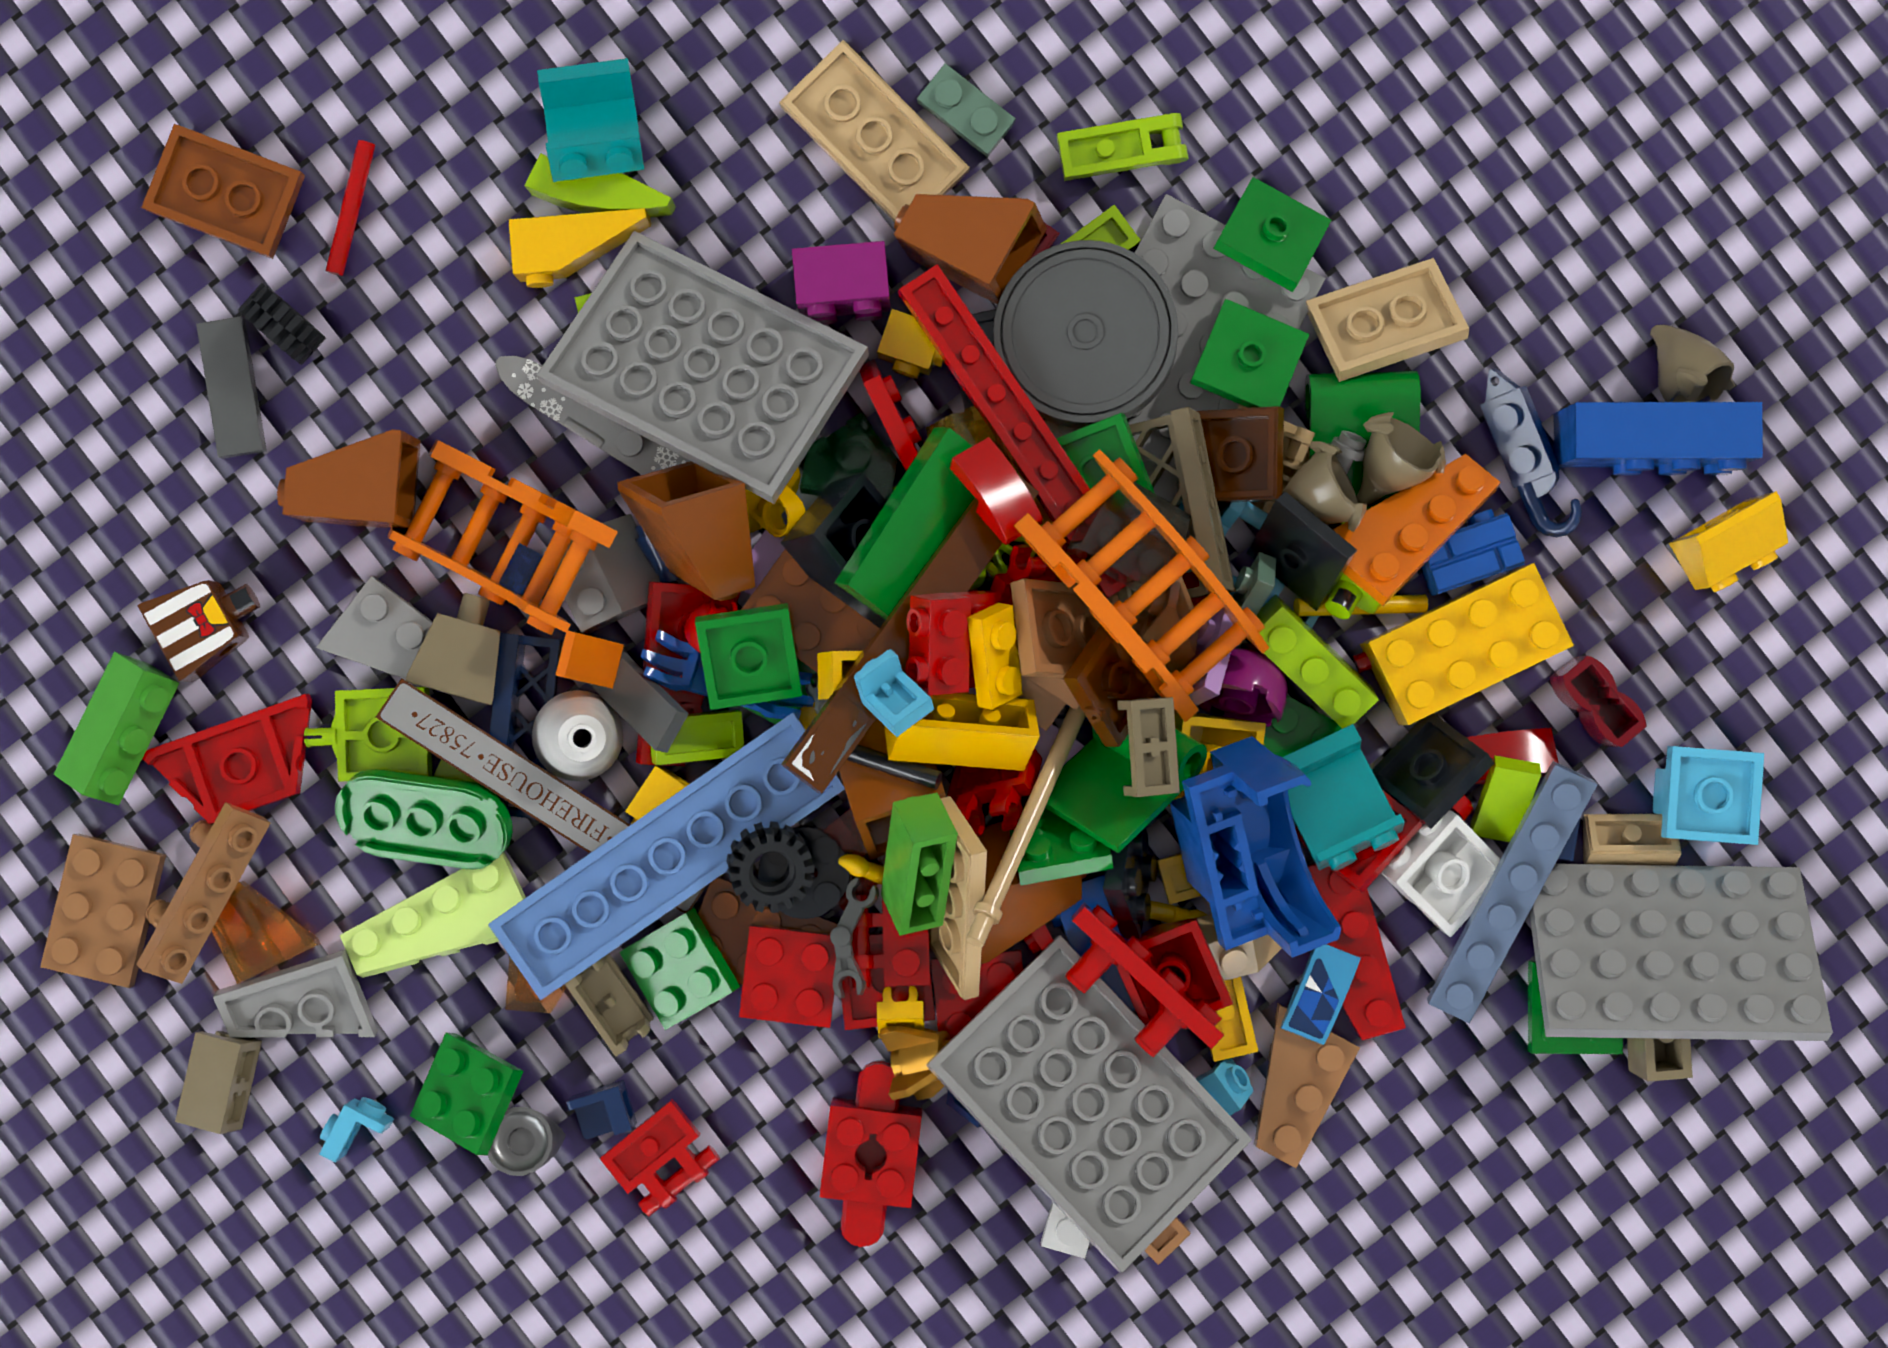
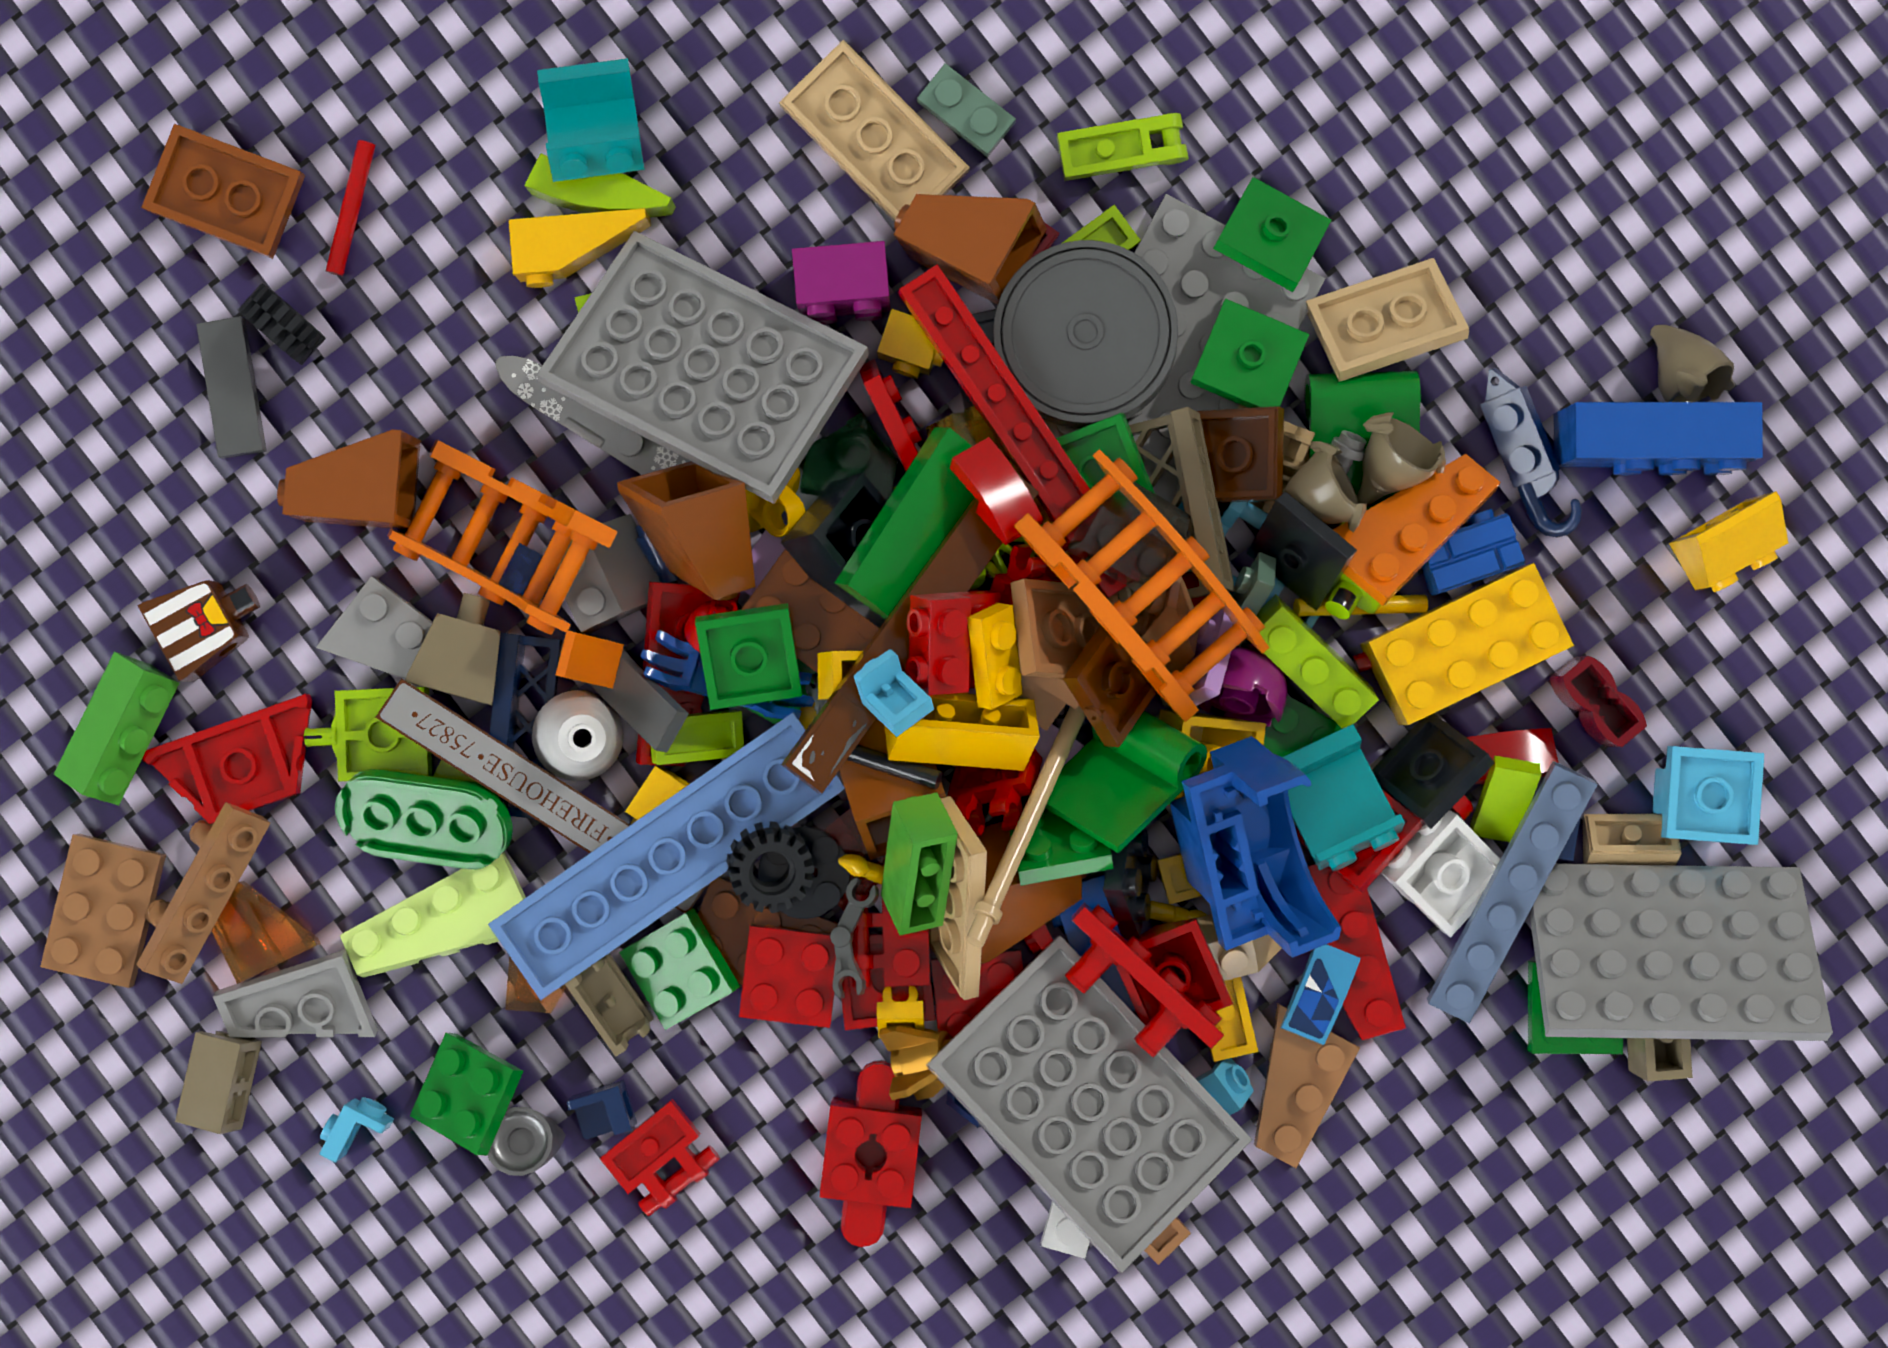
(1151, 746): dark tan hinge -> none

